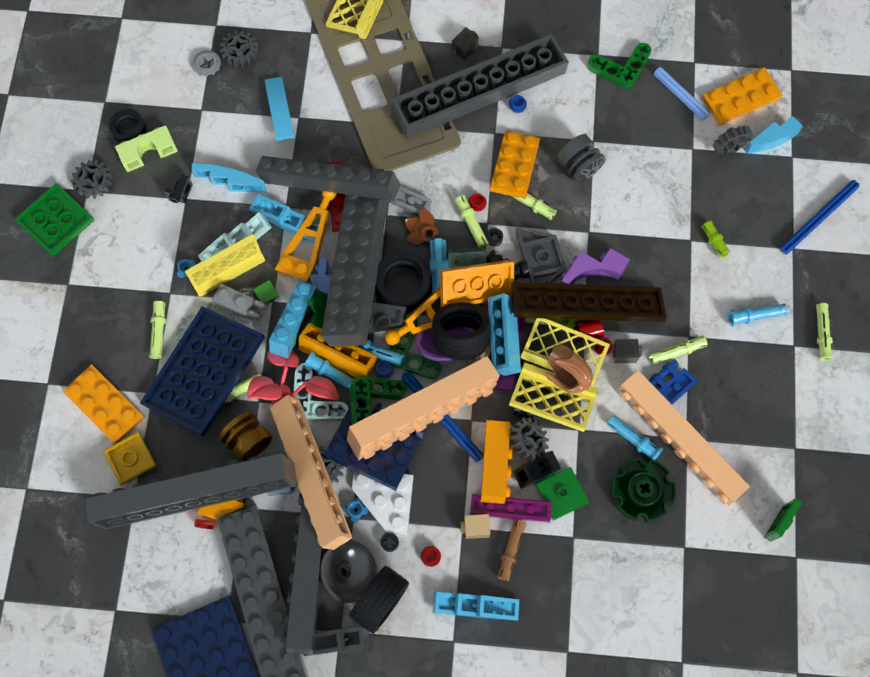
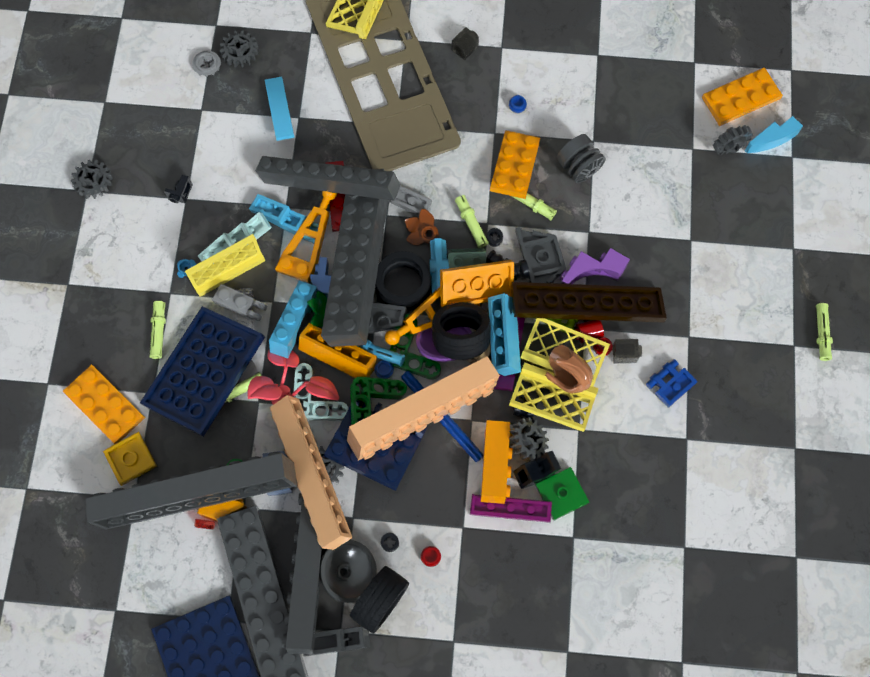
(54, 219): green plate -> none
(121, 116): black tyre -> none
(132, 150): yellowish green arch -> none
(236, 180): medium azure slope -> none
(245, 437): pearl gold wheel -> none
(266, 292): bright green tile -> none
(324, 367): medium azure pin -> none
(349, 509): dark azure plate -> none
(386, 505): white plate -> none
(476, 526): tan brick -> none
(476, 606): medium azure slope -> none
(477, 202): red plate -> none
(479, 86): dark grey brick -> none
(510, 553): medium nougat pin -> none
(621, 72): green beam -> none
(642, 443): medium azure pin -> none
(657, 495): dark green piece -> none
(681, 93): light blue axle -> none
(683, 438): light nougat brick -> none
(685, 347): yellowish green pin -> none
(715, 239): lime pin -> none
(748, 315): medium azure pin -> none
(783, 520): green plate -> none
(819, 217): blue axle -> none

